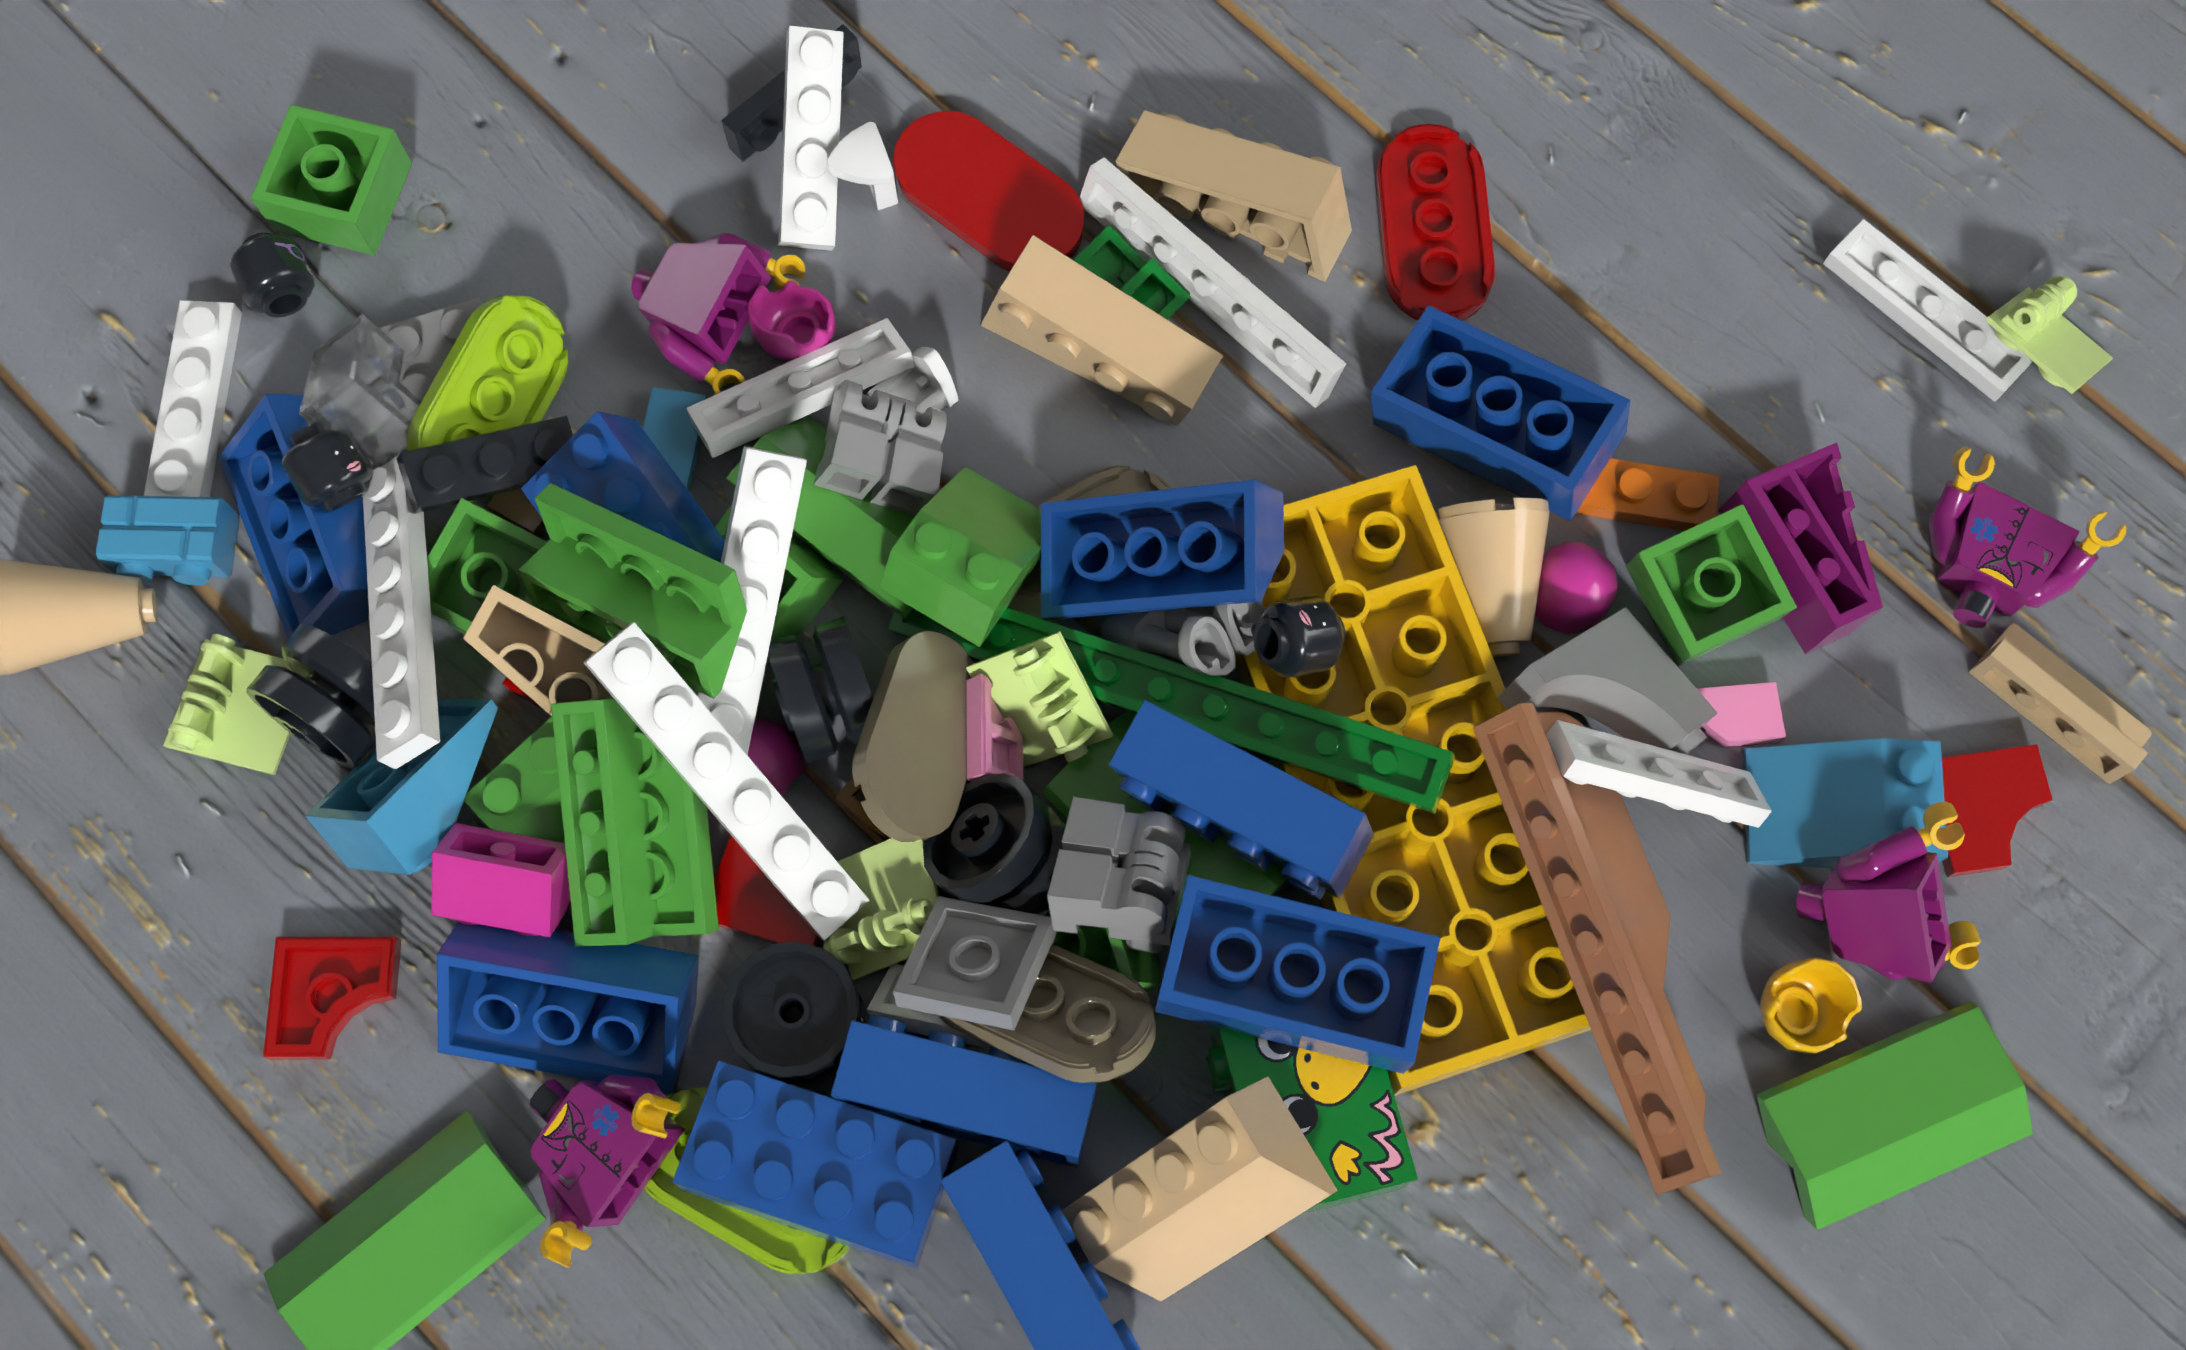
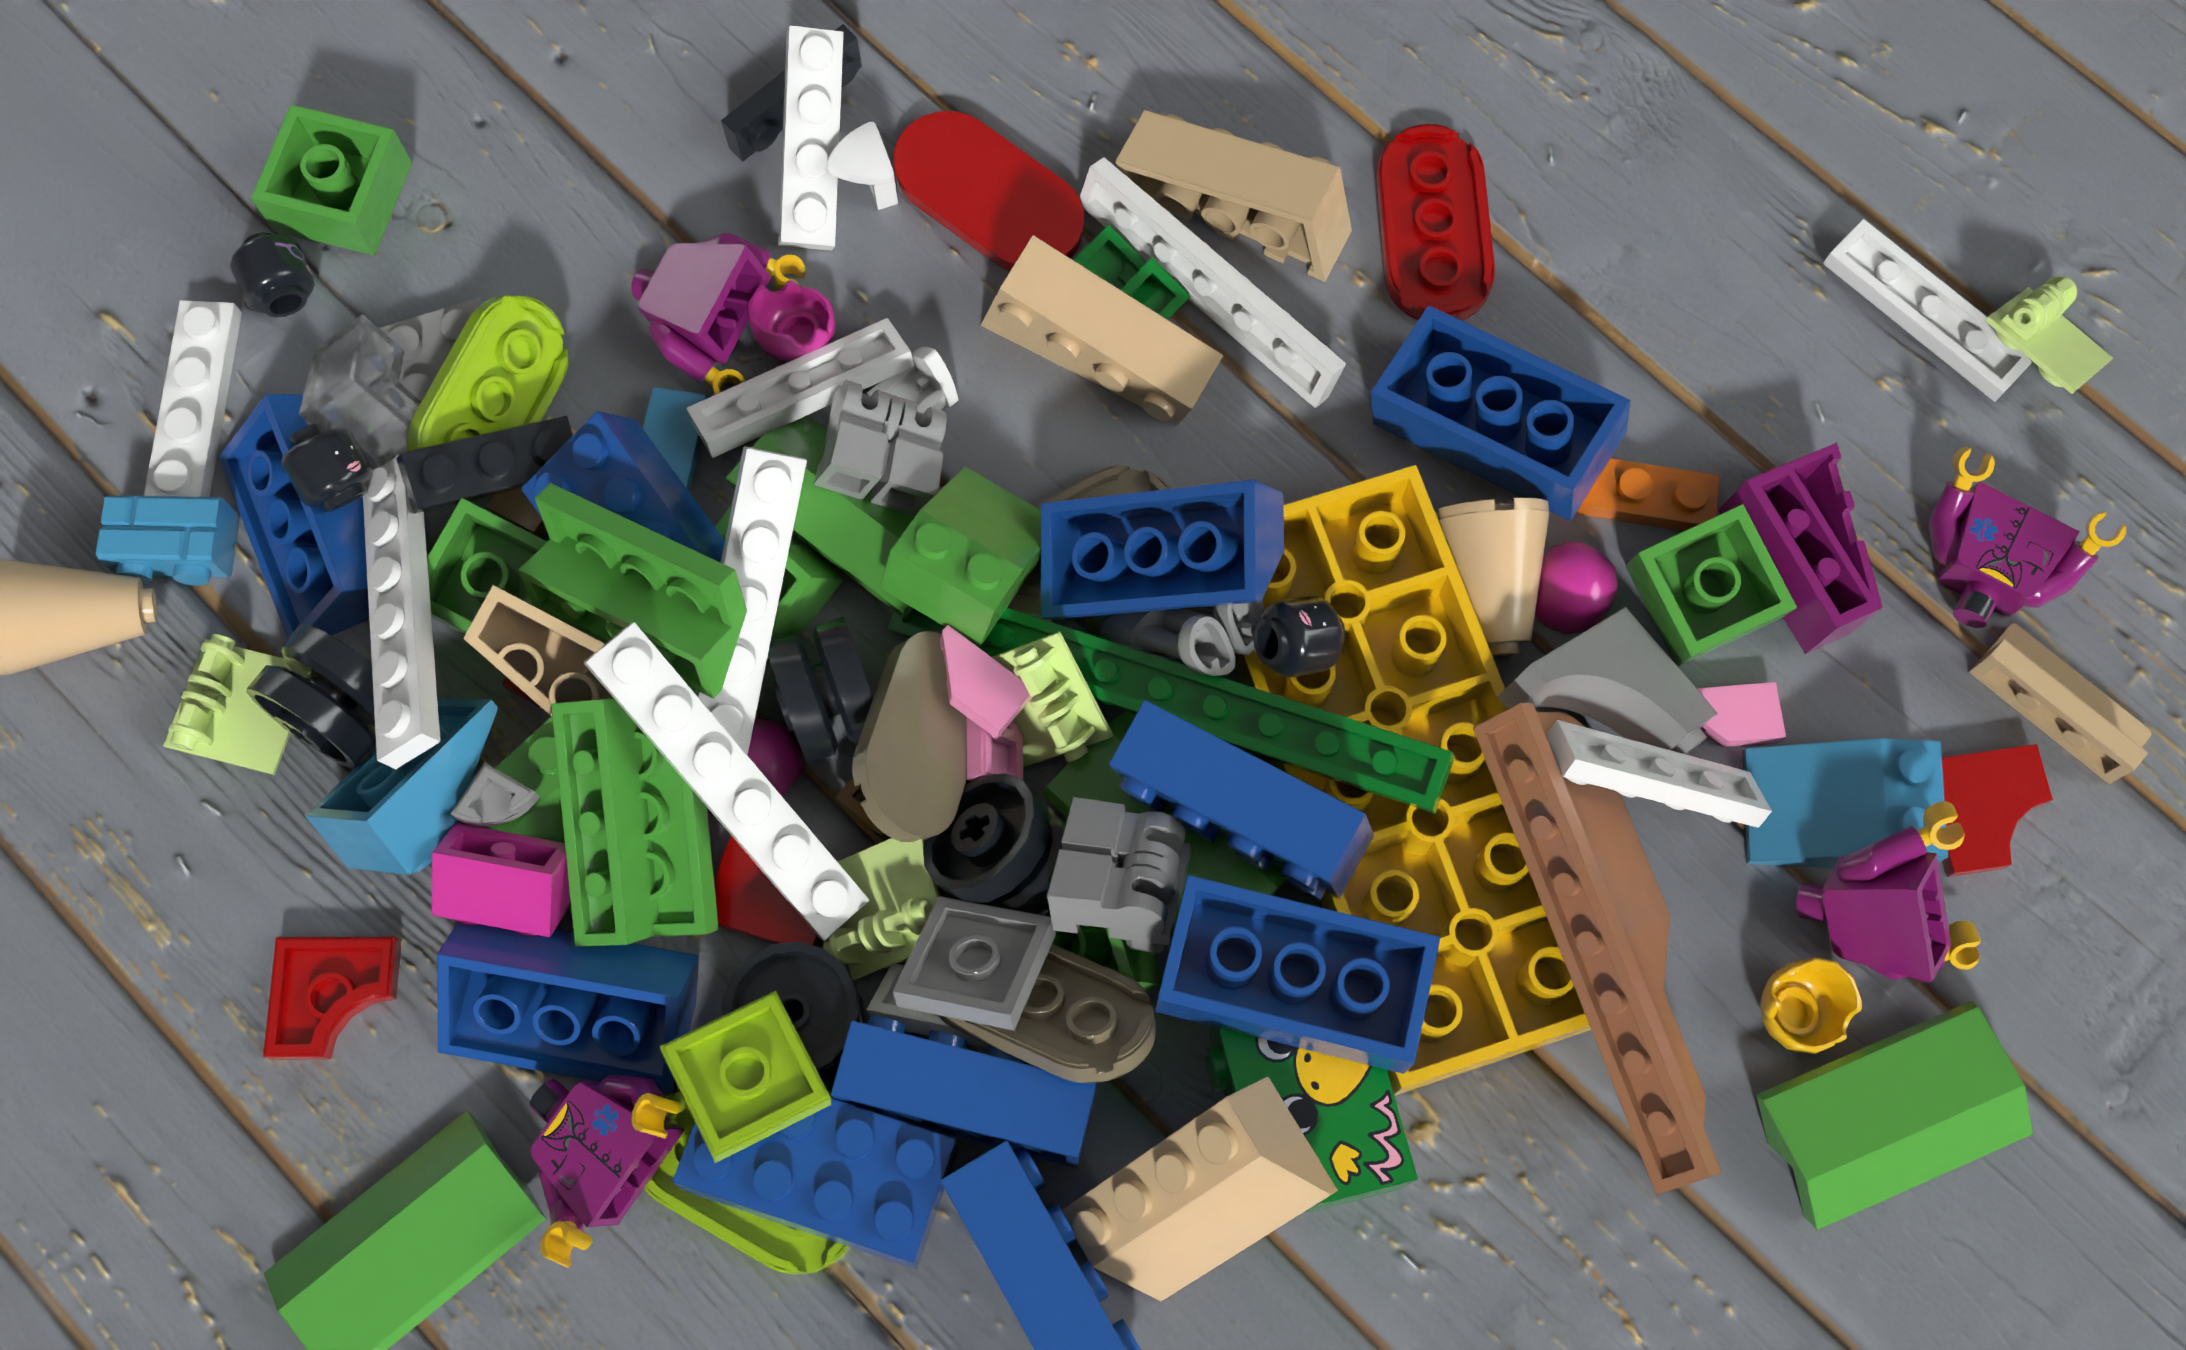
(493, 799): none -> light grey tile
(745, 1076): none -> lime tile
(980, 684): none -> bright pink tile

